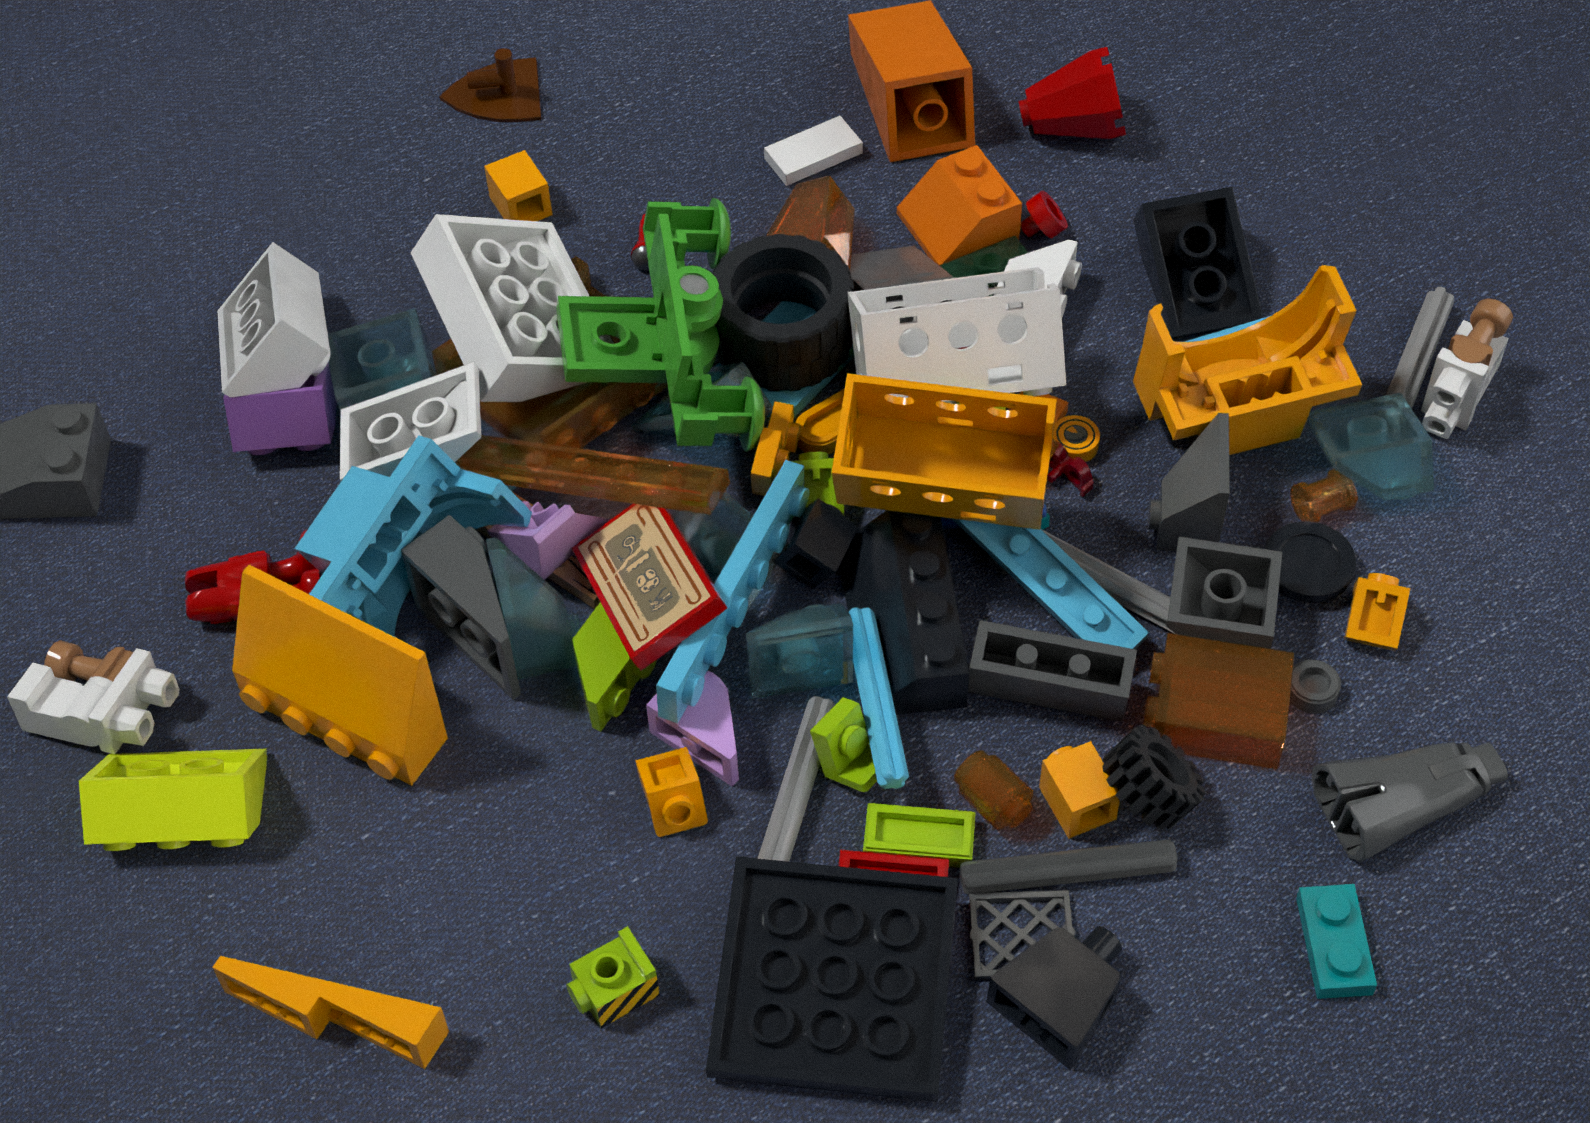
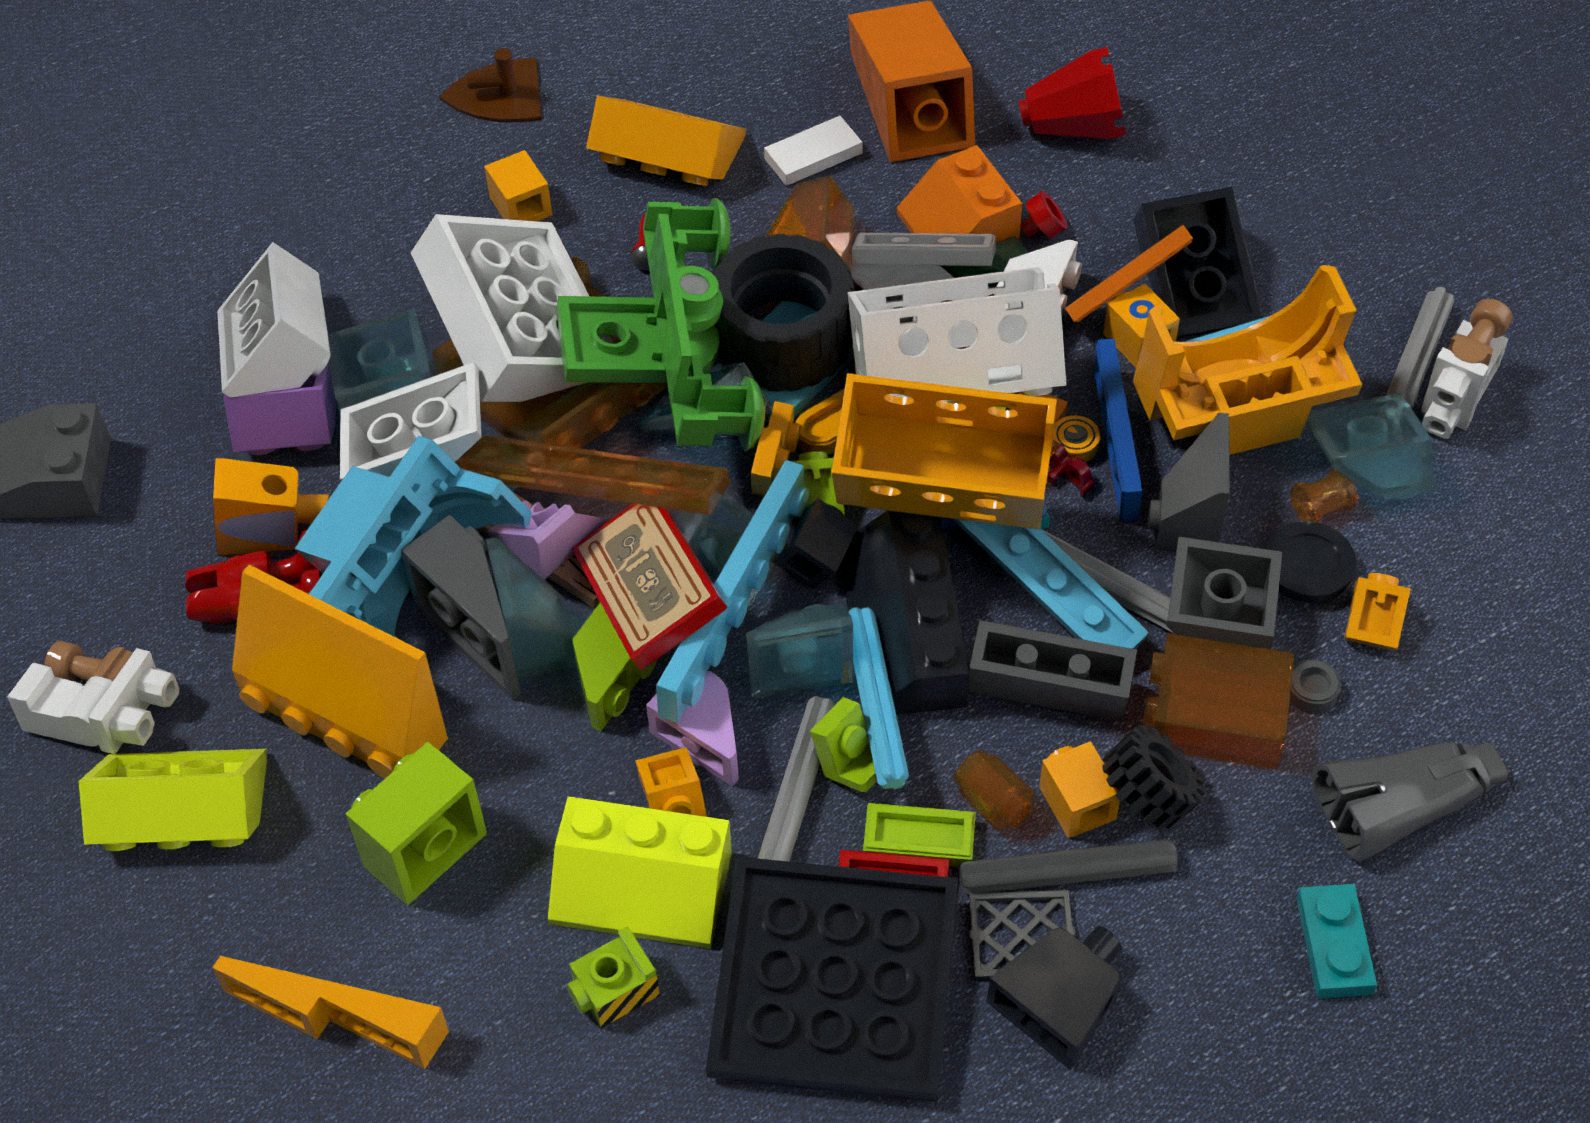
(259, 507): none -> light orange torso
(416, 822): none -> lime brick
(639, 871): none -> neon yellow slope
(663, 140): none -> light orange slope
(924, 249): none -> light grey tile
(1117, 431): none -> blue tile
(1127, 320): none -> light orange brick
(1129, 274): none -> orange tile

